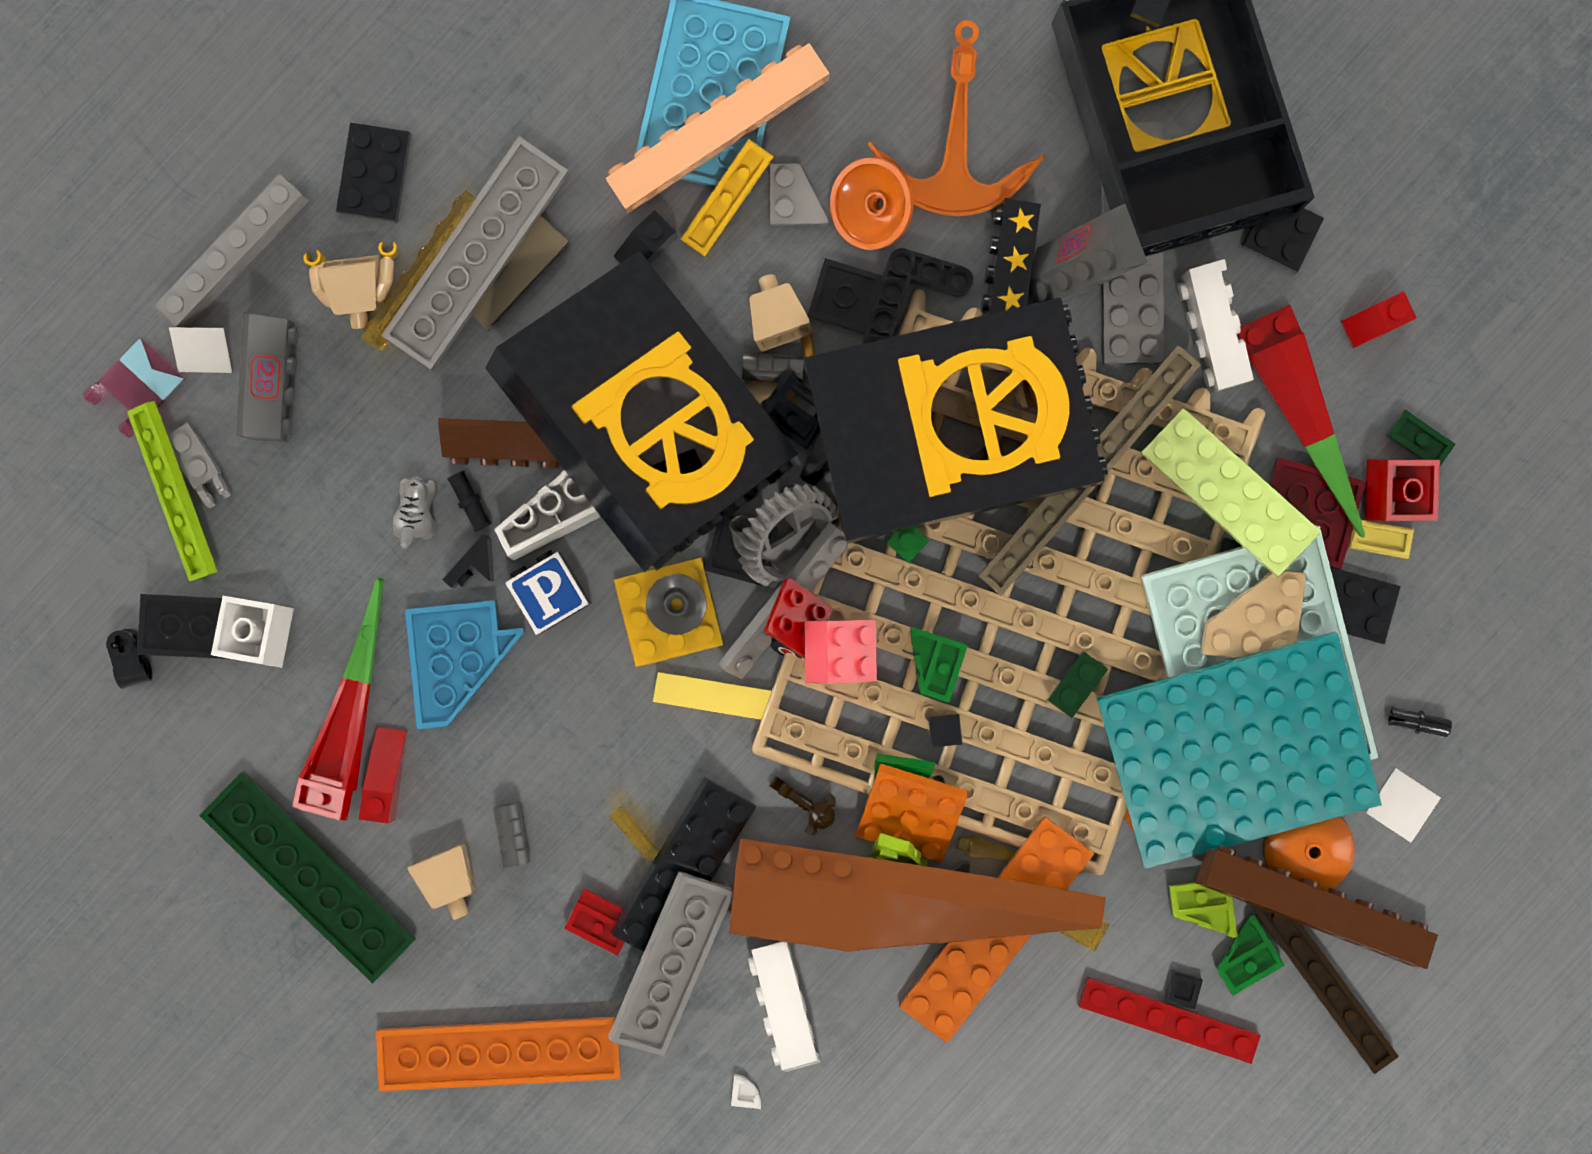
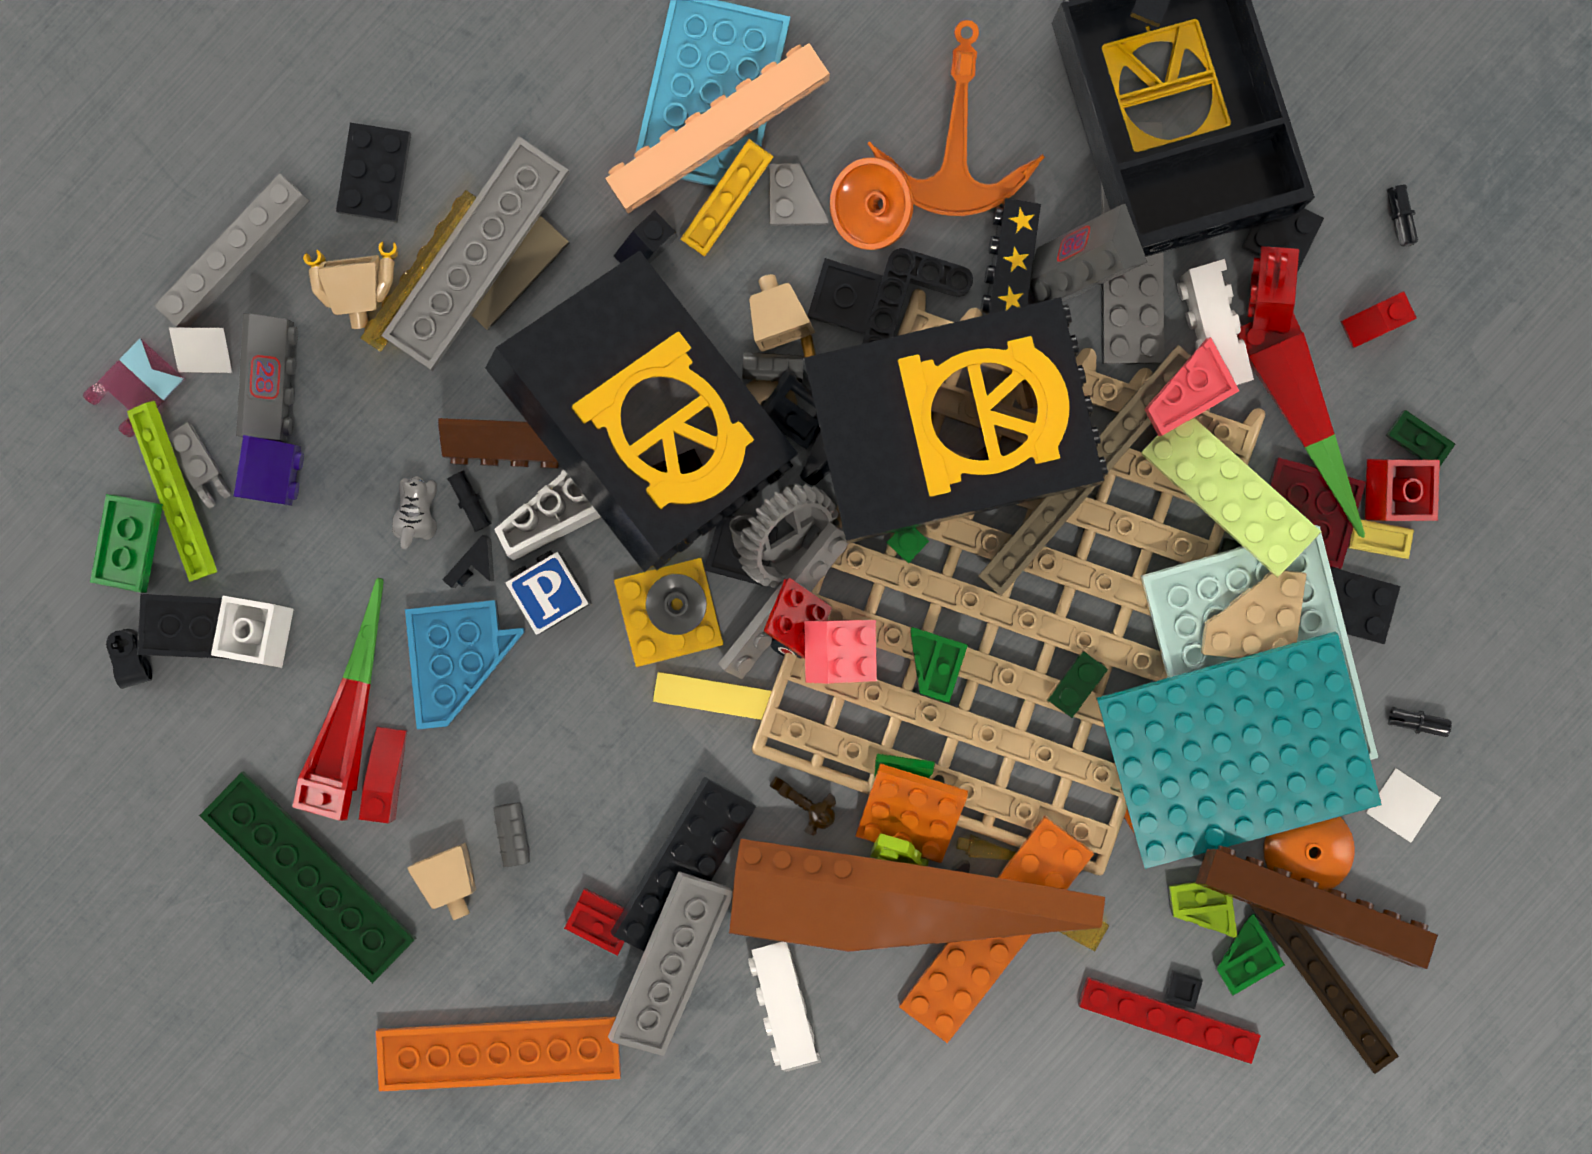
(126, 543): none -> green tile
(268, 471): none -> dark purple slope
(634, 833): clear yellow tile -> none
(745, 1093): white tile -> none
(945, 730): black tile -> none
(1192, 390): none -> coral wing
(1273, 288): none -> red brick
(1403, 215): none -> black axle

